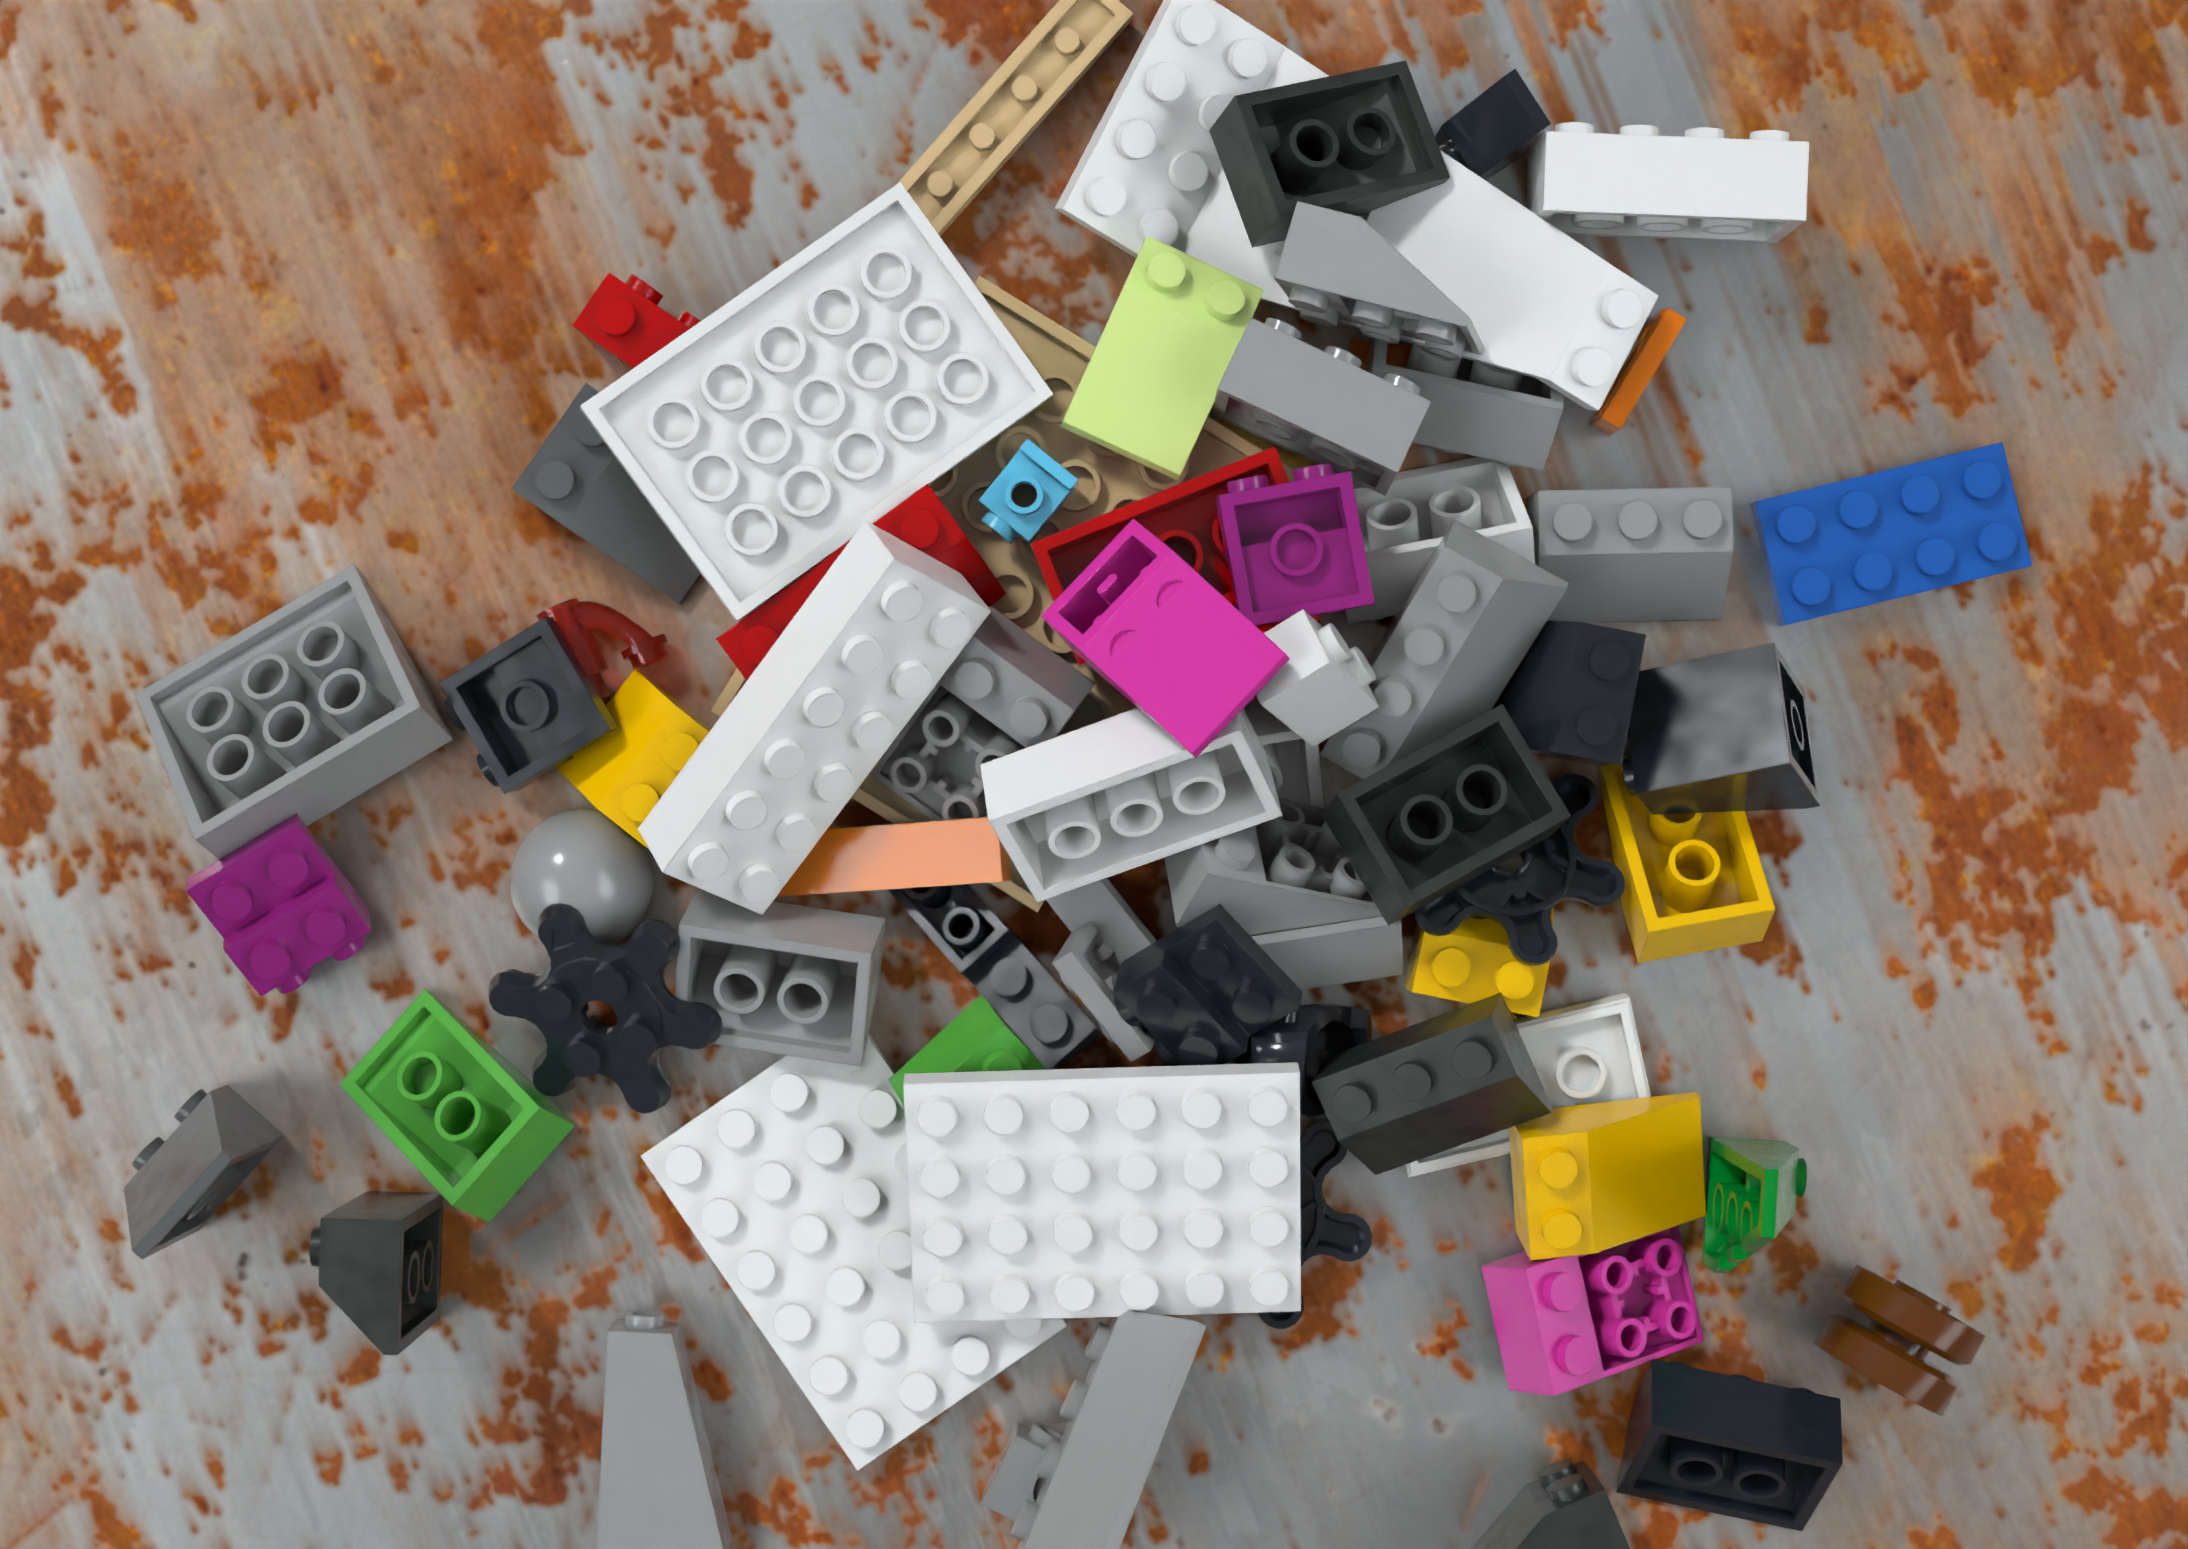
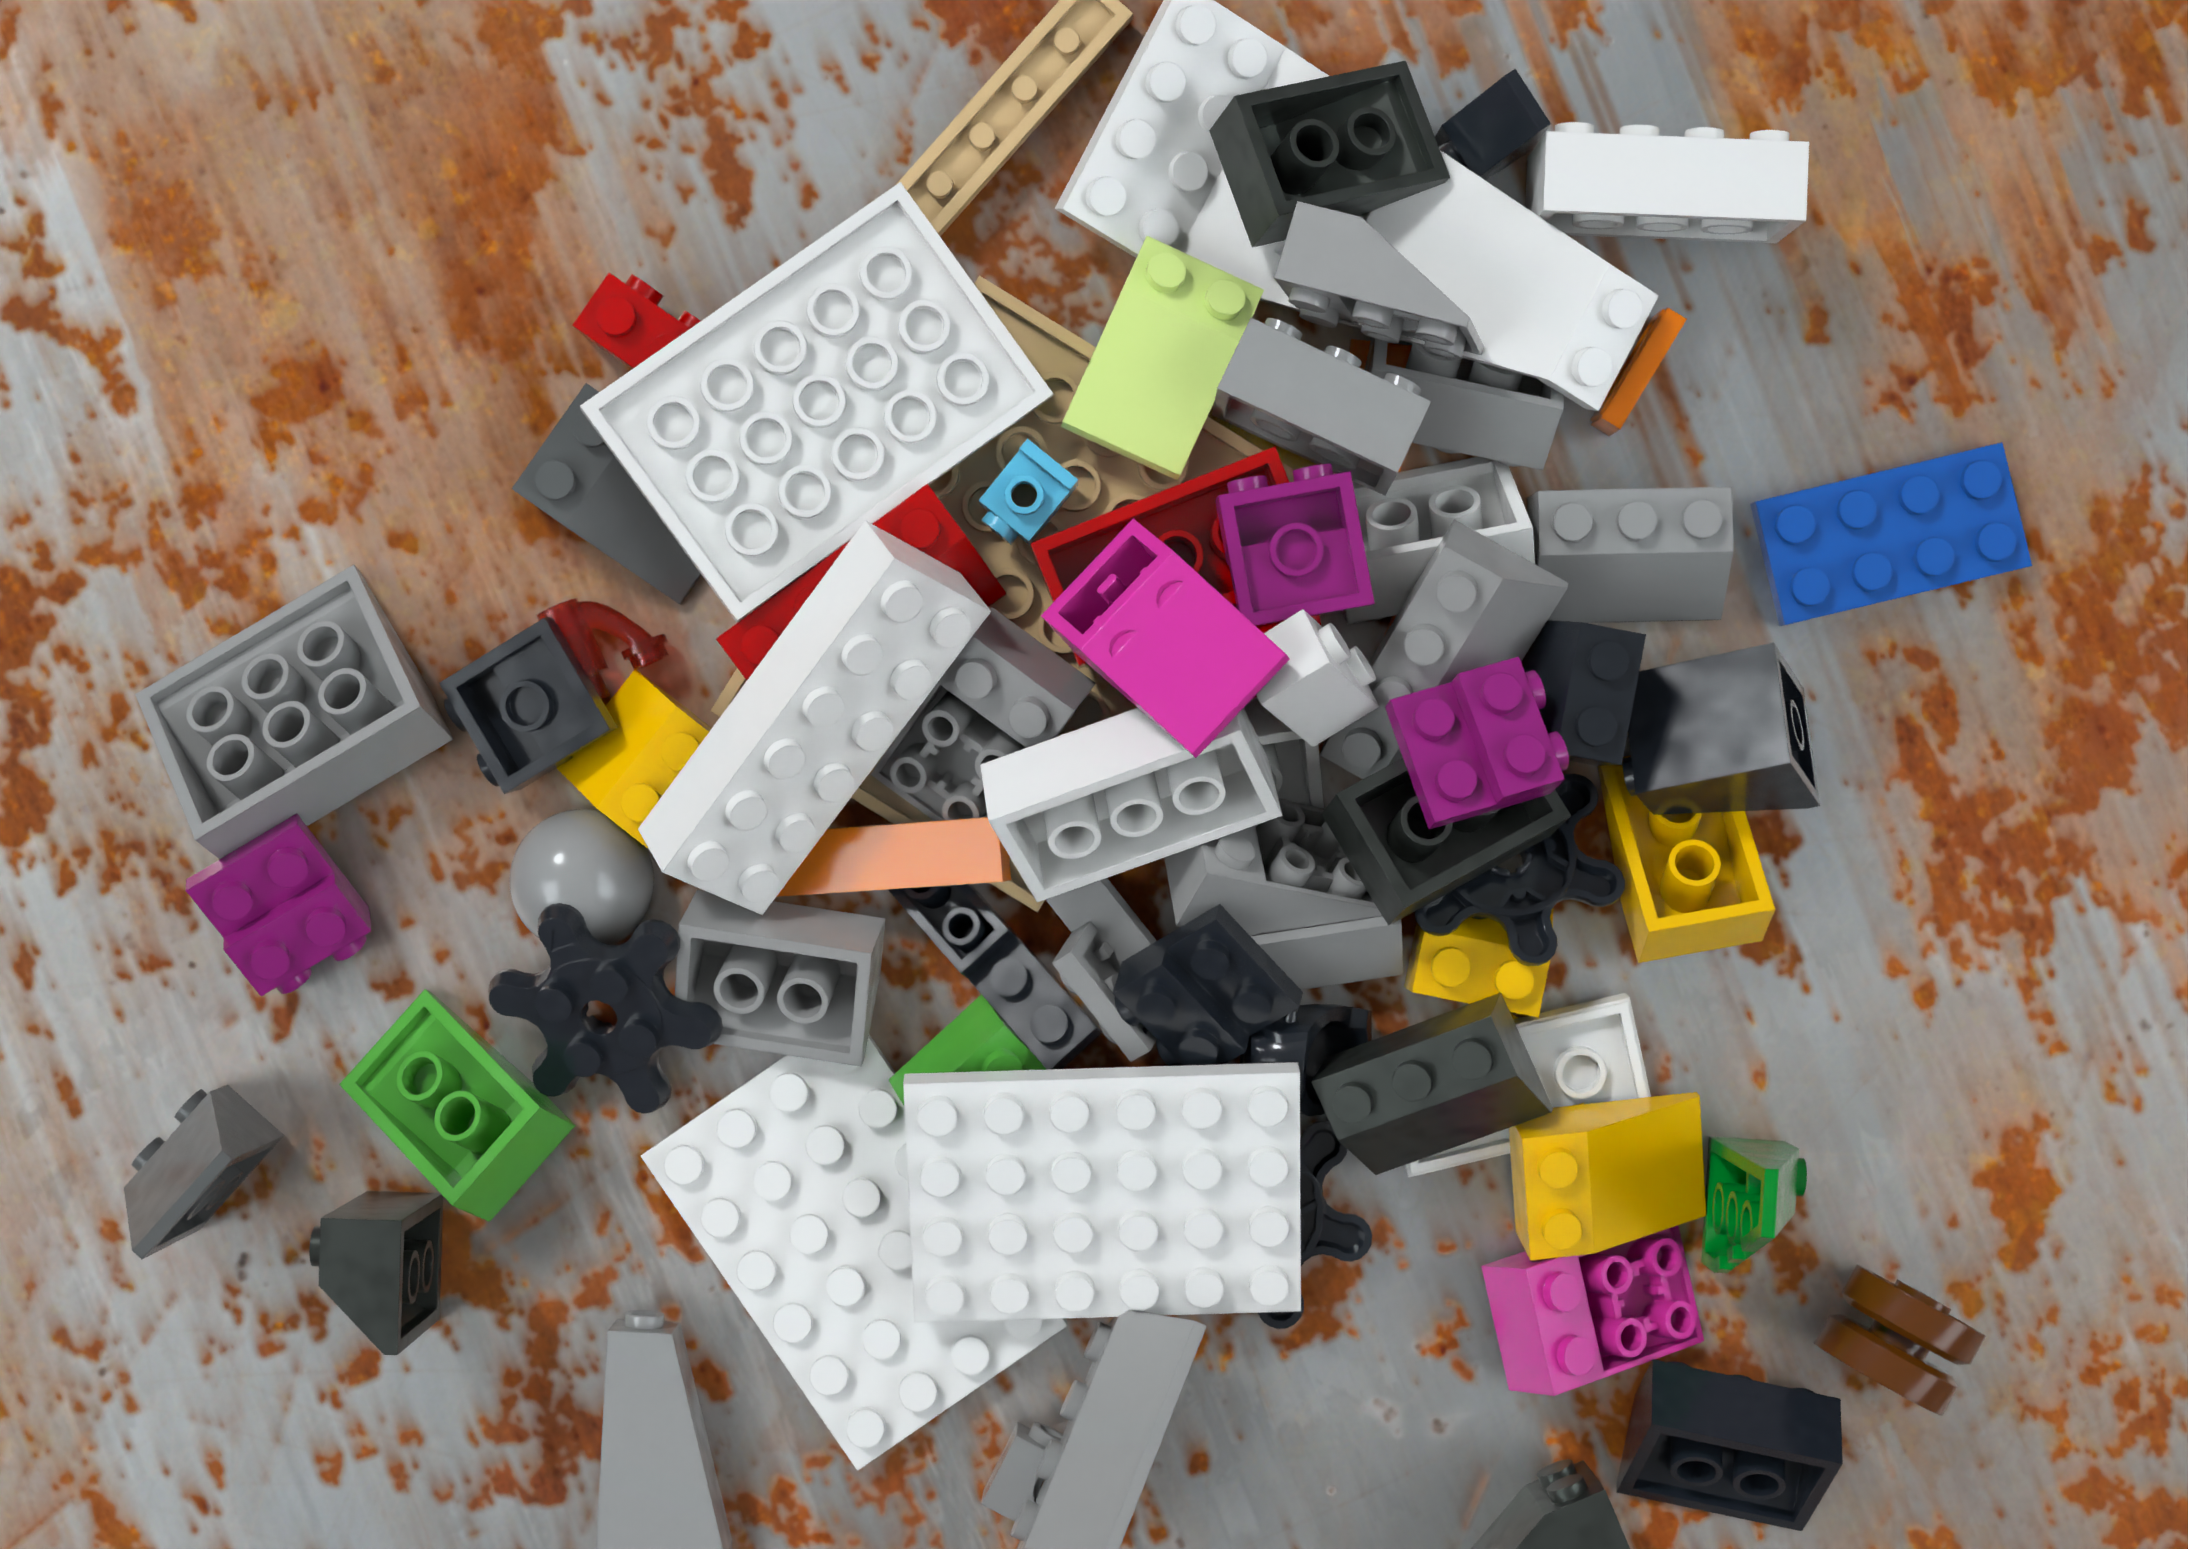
(1478, 742): none -> magenta plate

